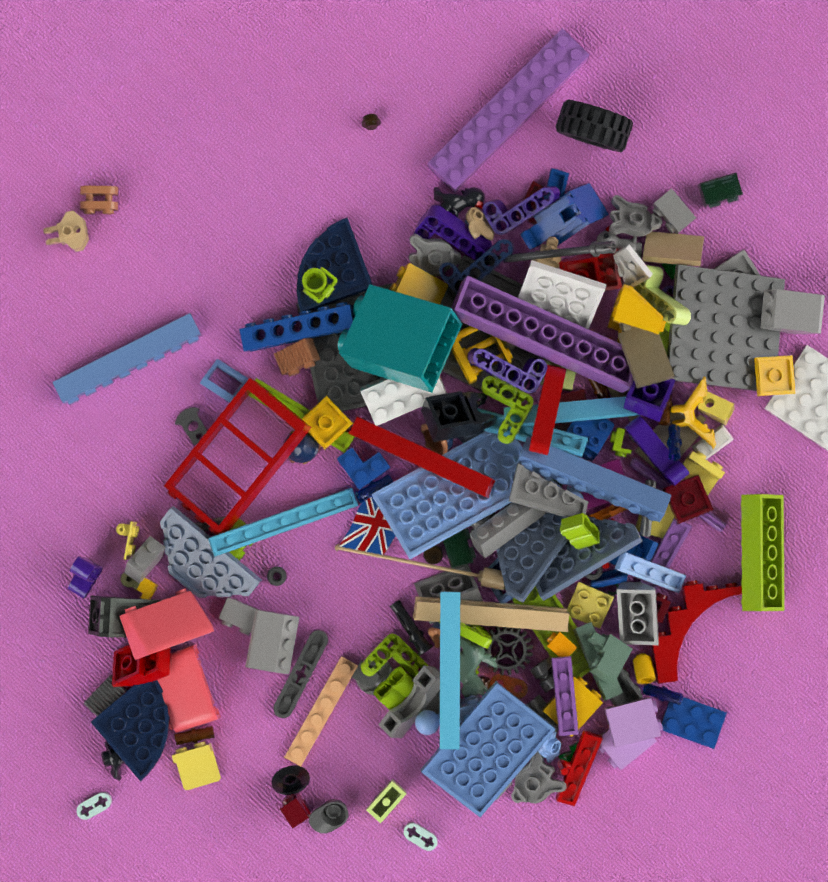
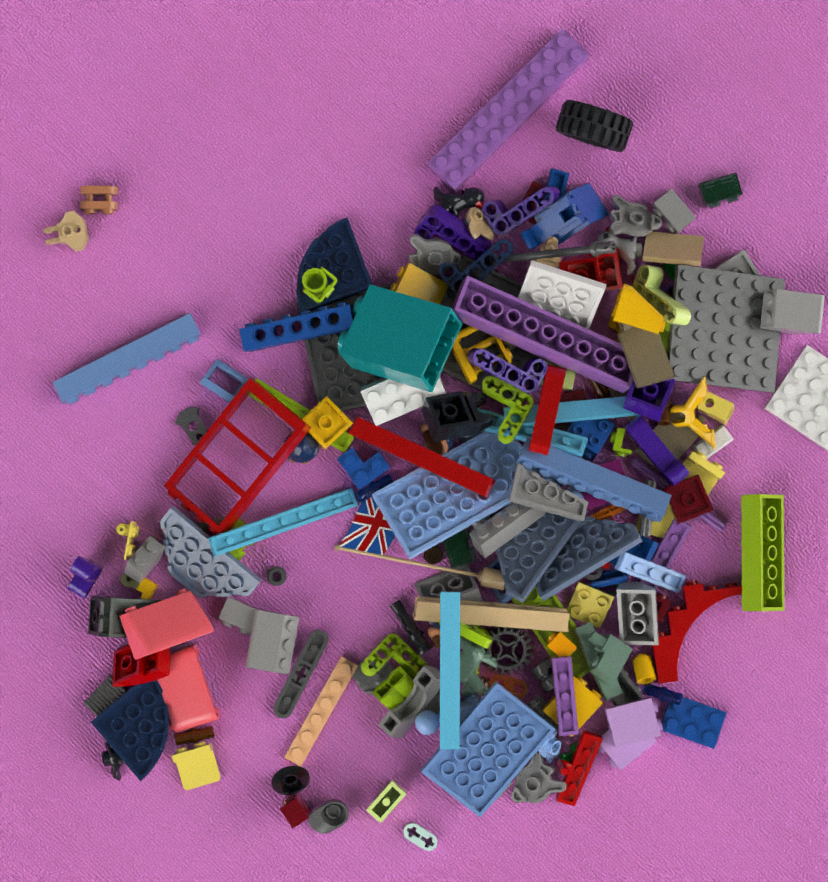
(96, 809): light aqua beam -> none
(297, 356): nougat brick -> none
(371, 121): dark brown plate -> none
(580, 531): lime brick -> none
(631, 266): white wing -> none
(674, 442): clear blue pin -> none
(774, 375): yellow plate -> none

